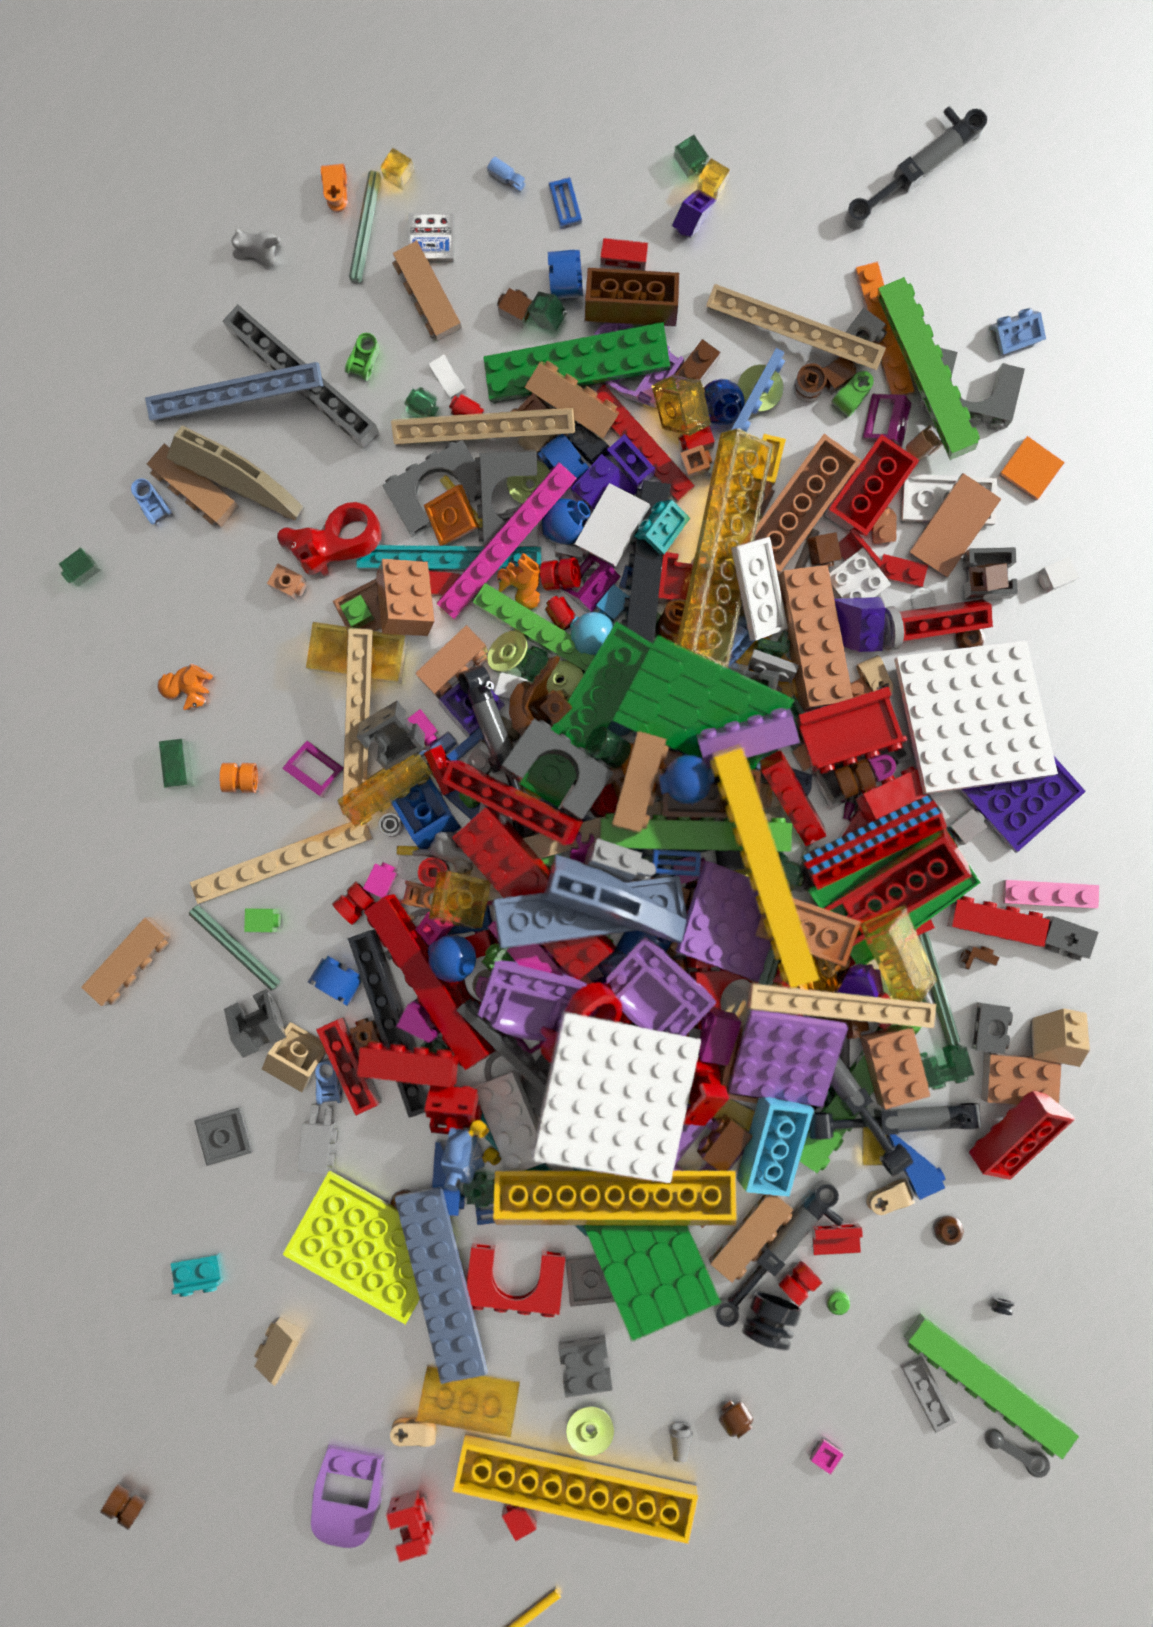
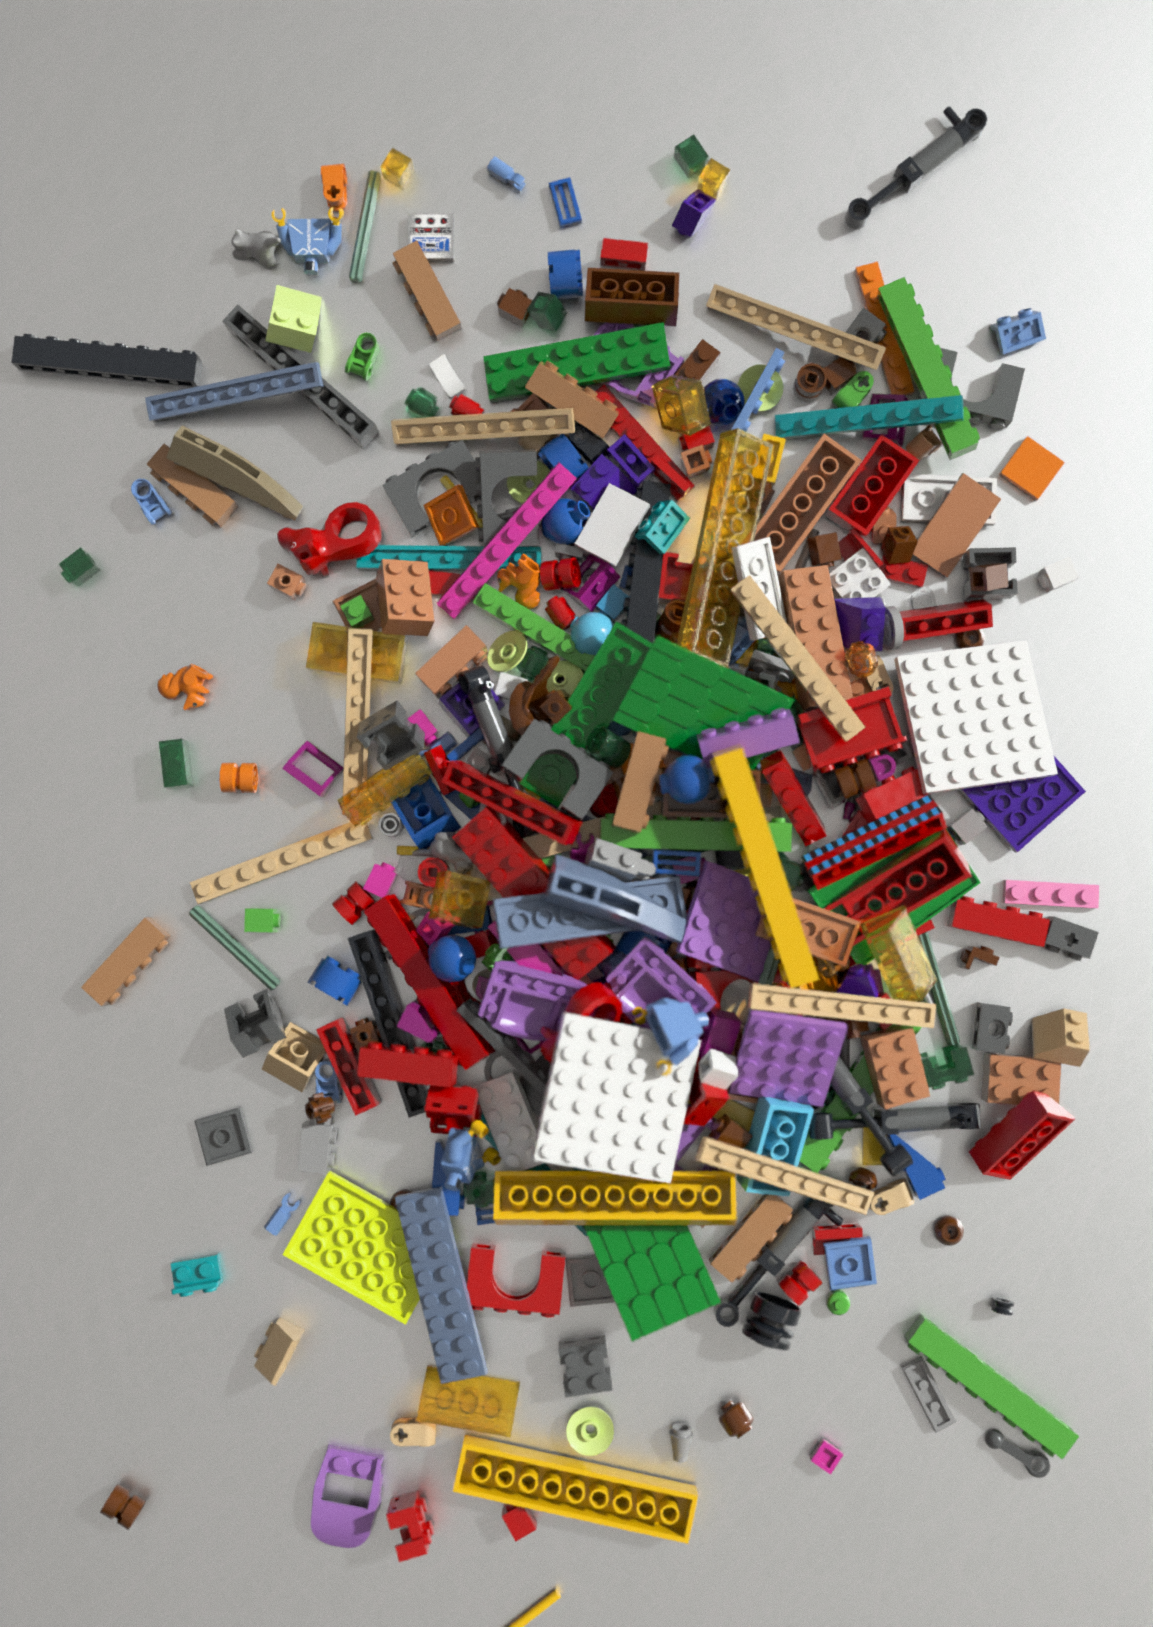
(106, 361): none -> black brick
(280, 1216): none -> medium blue bar
(294, 319): none -> yellowish green slope
(310, 239): none -> medium blue torso
(319, 1107): none -> reddish brown gear
(670, 475): none -> red tile
(674, 1028): none -> medium blue torso
(718, 1069): none -> white brick
(784, 1175): none -> tan tile
(797, 658): none -> tan plate
(849, 1263): none -> medium blue tile
(861, 659): none -> clear orange head
(863, 1178): none -> reddish brown plate
(870, 417): none -> teal plate
(899, 544): none -> reddish brown brick

